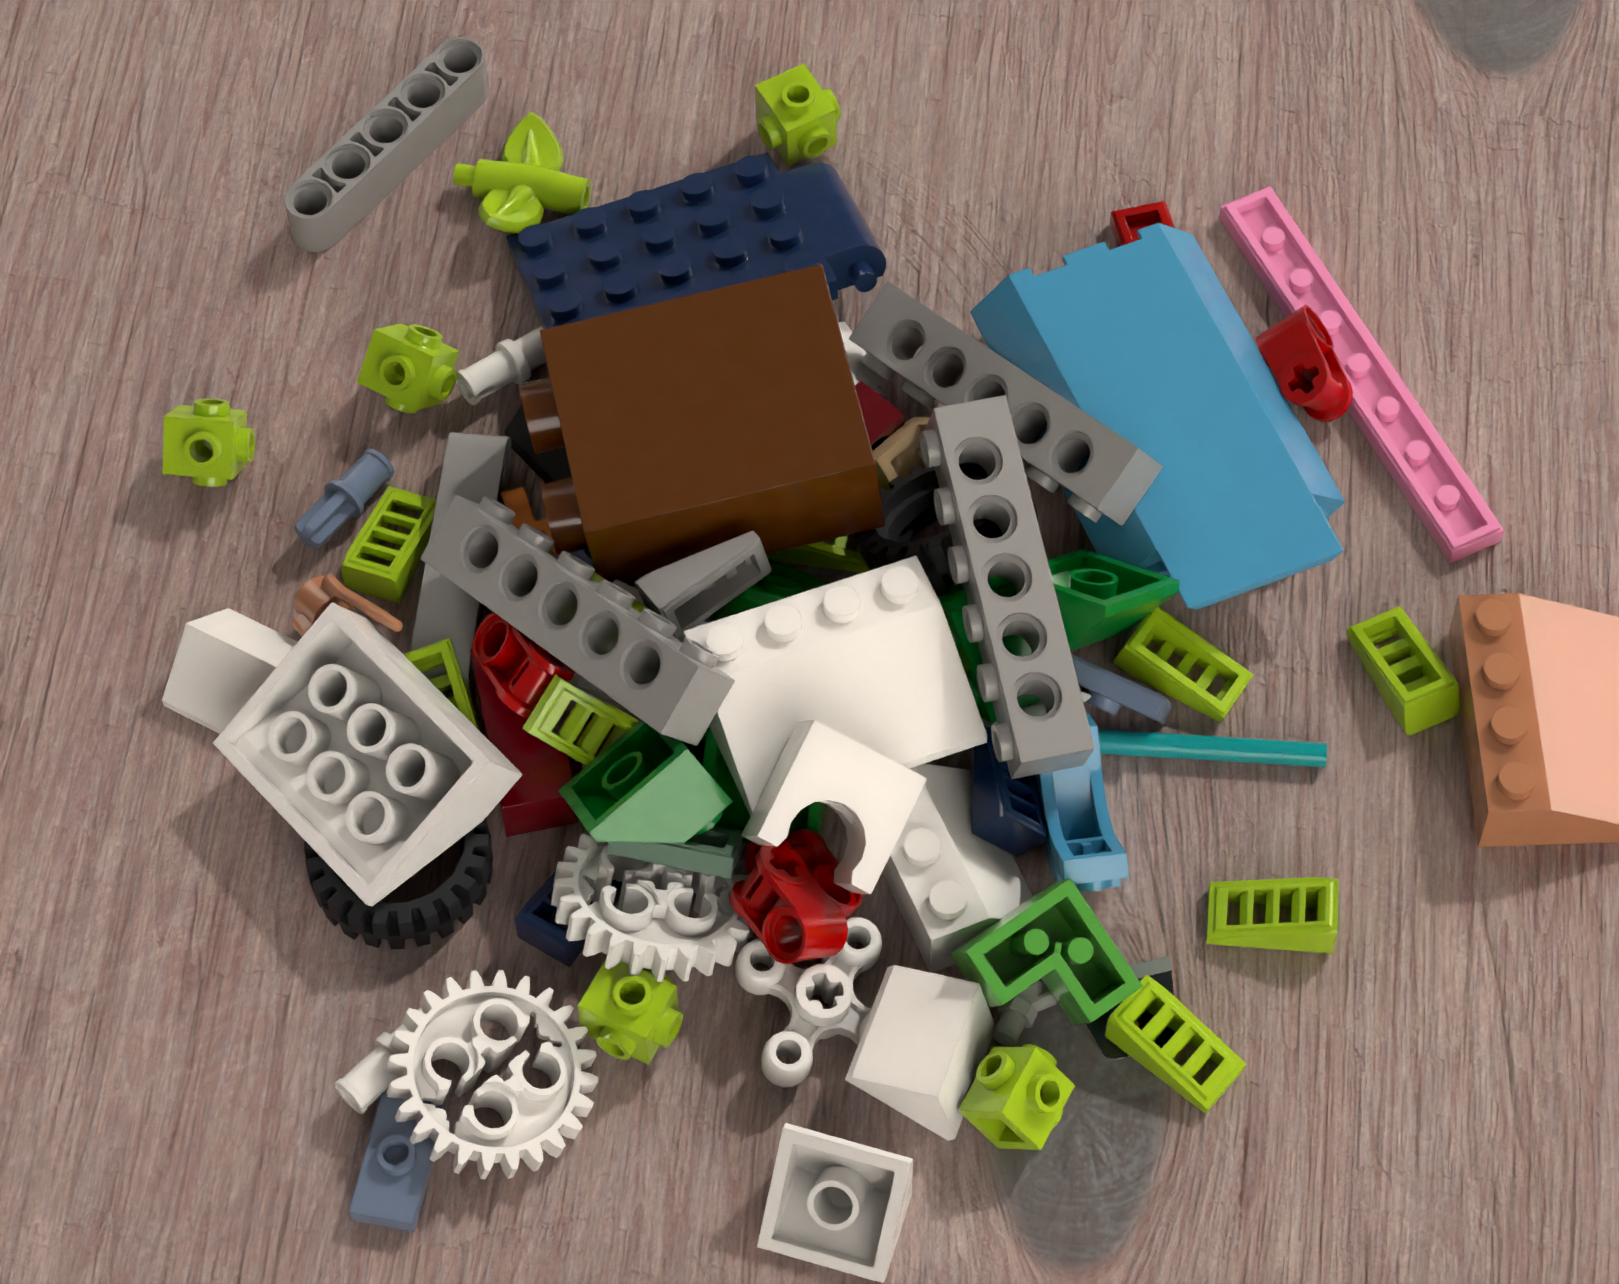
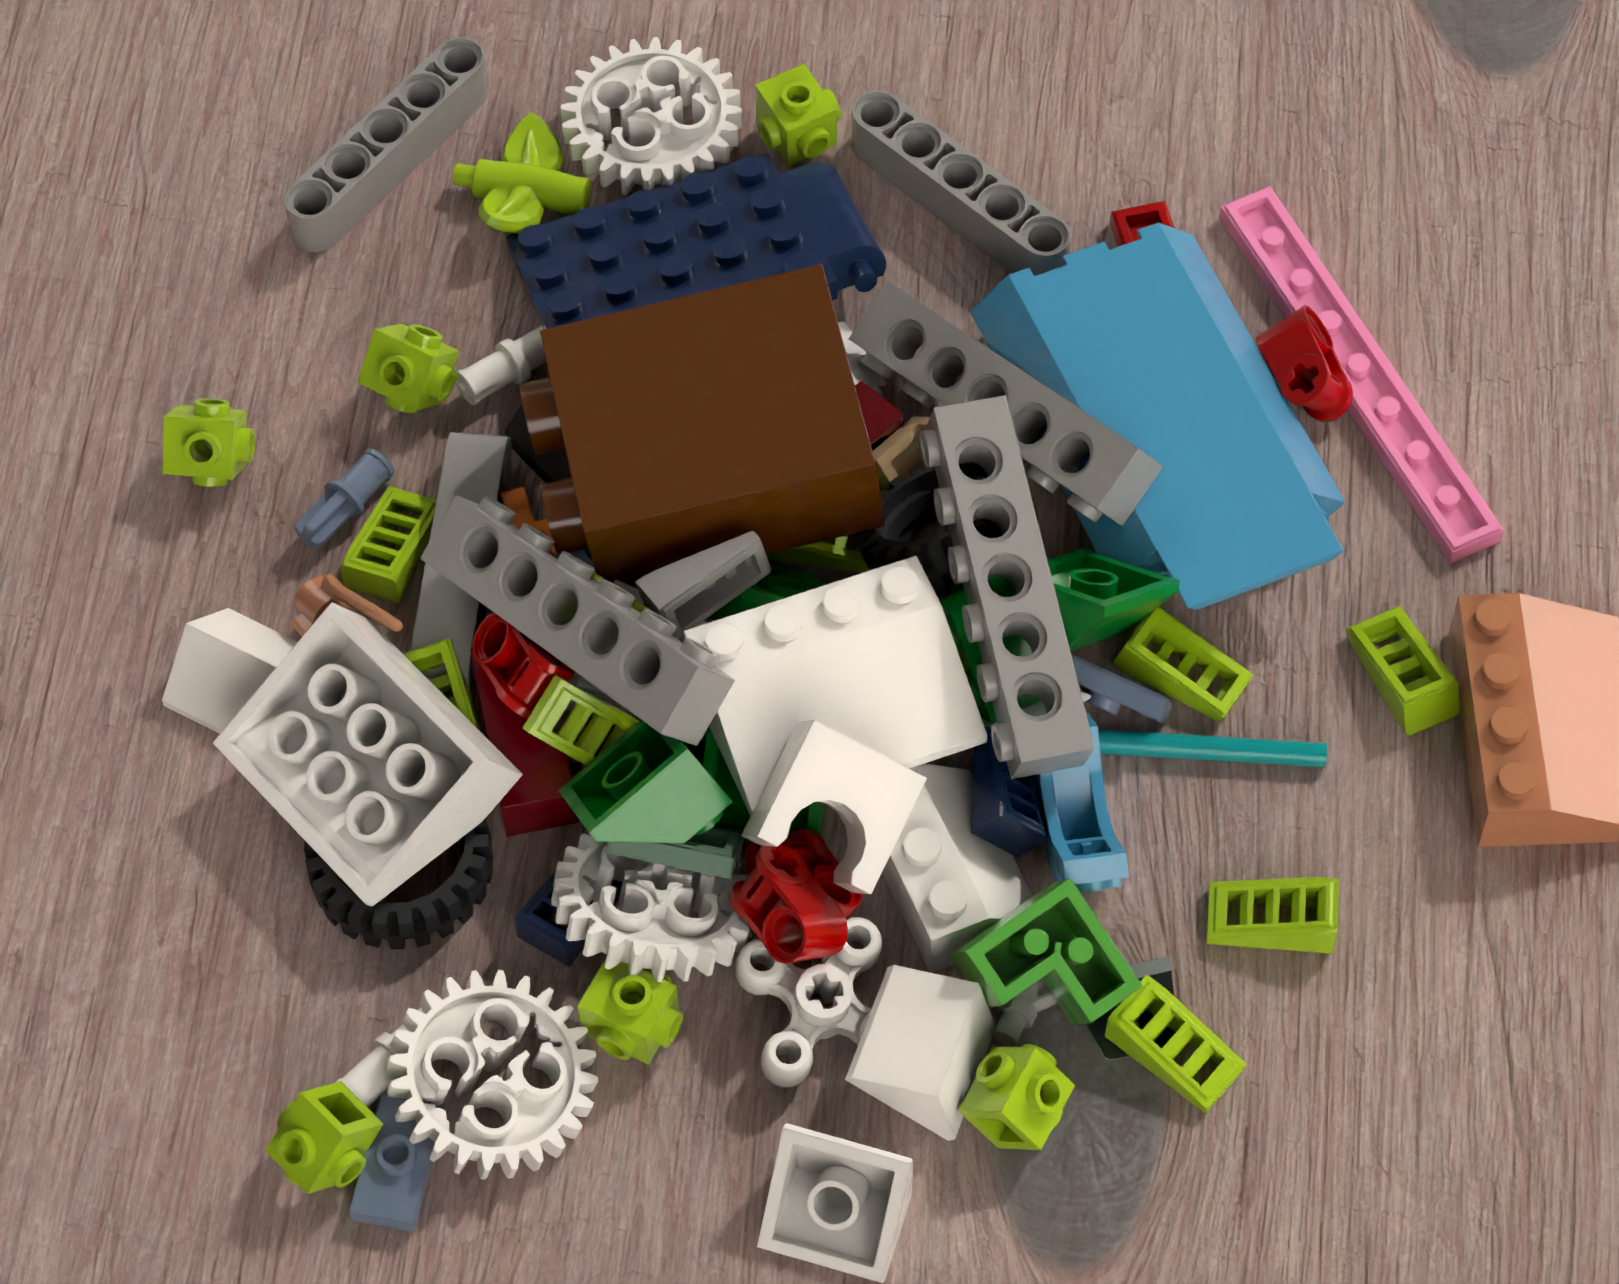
(323, 1137): none -> lime brick
(651, 115): none -> white gear
(957, 185): none -> light grey beam

